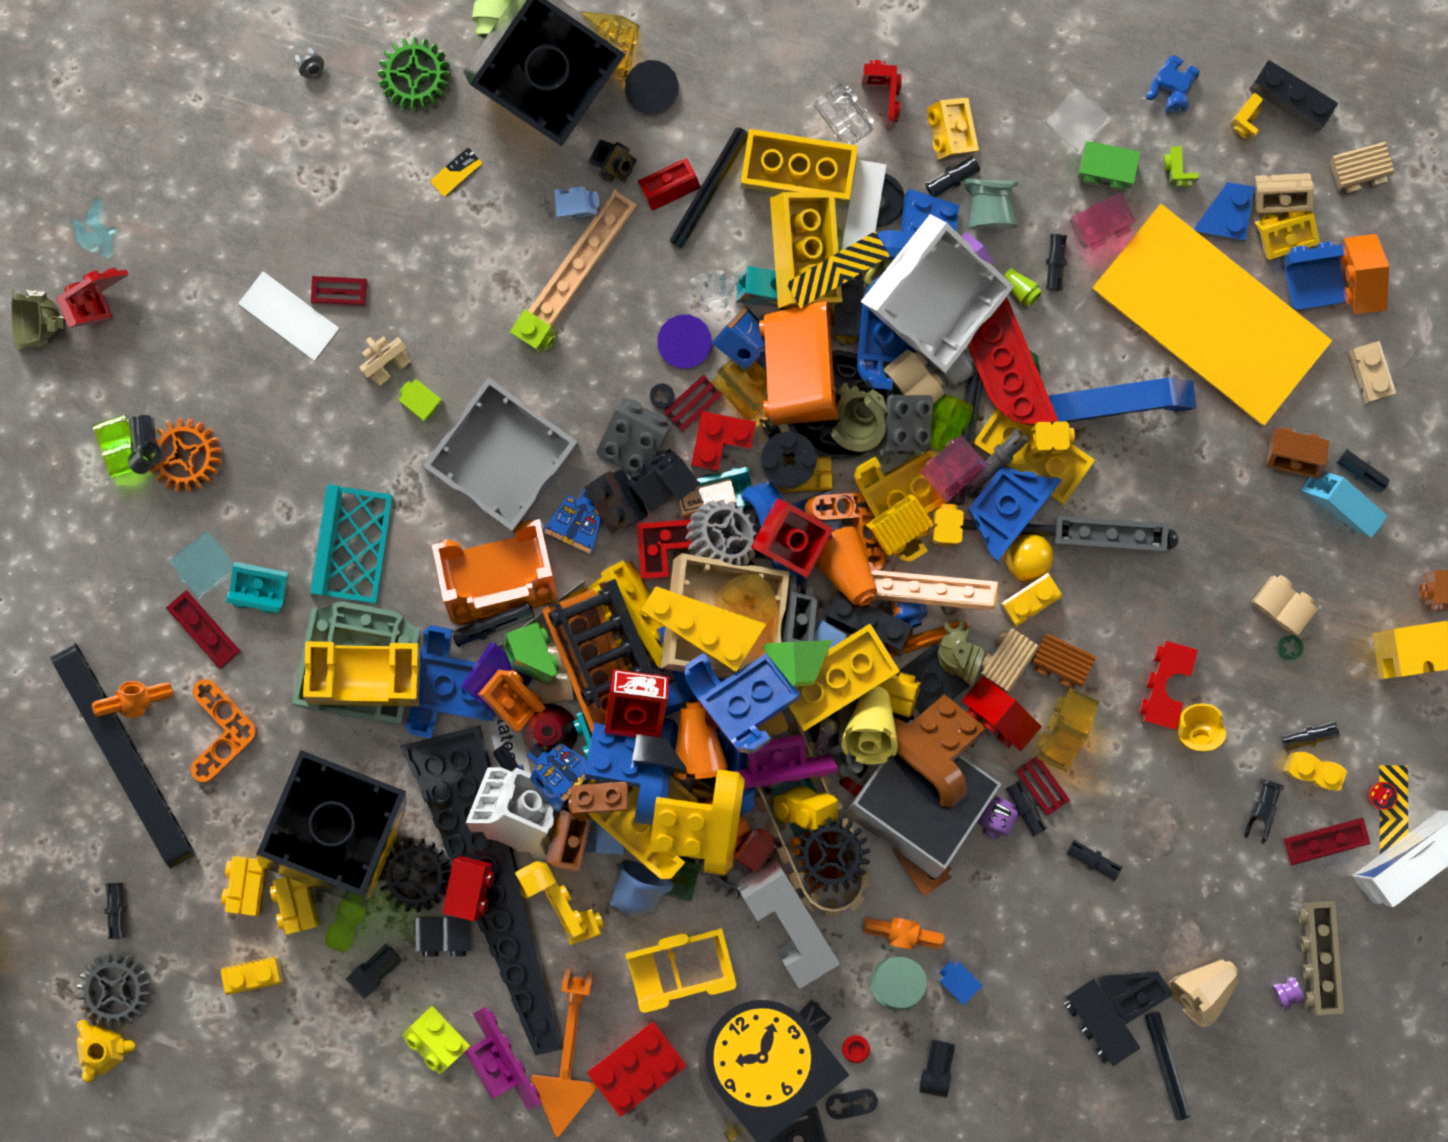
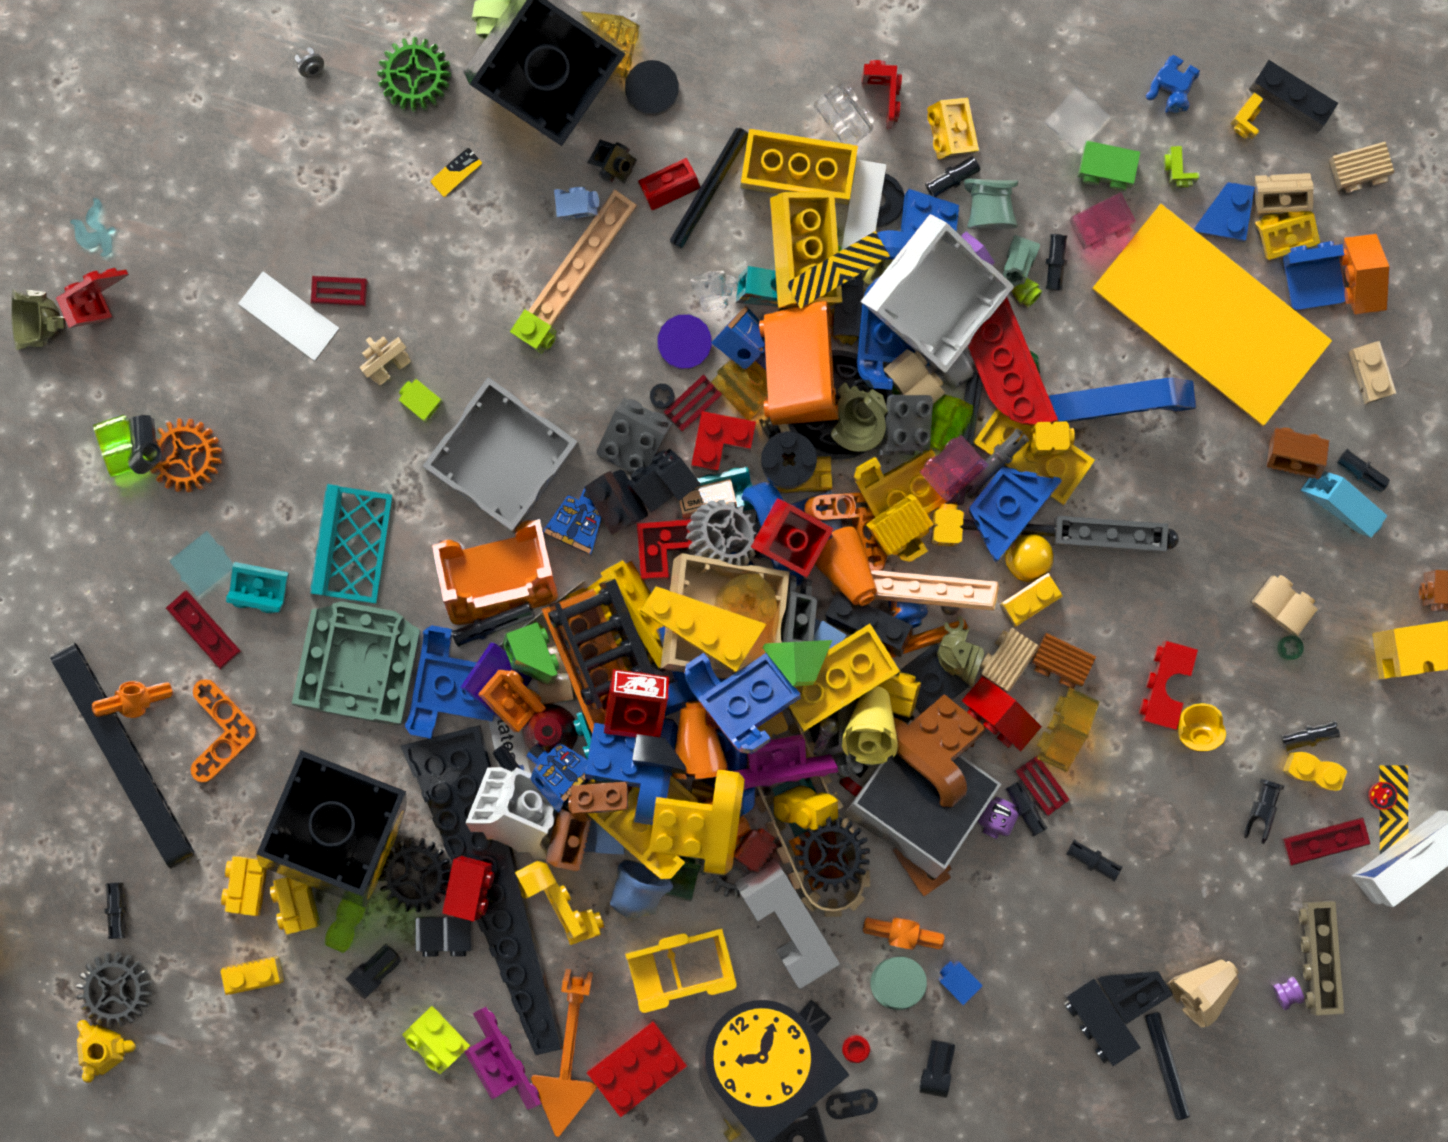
(362, 674): yellow piece -> none
(1020, 259): none -> sand green piece

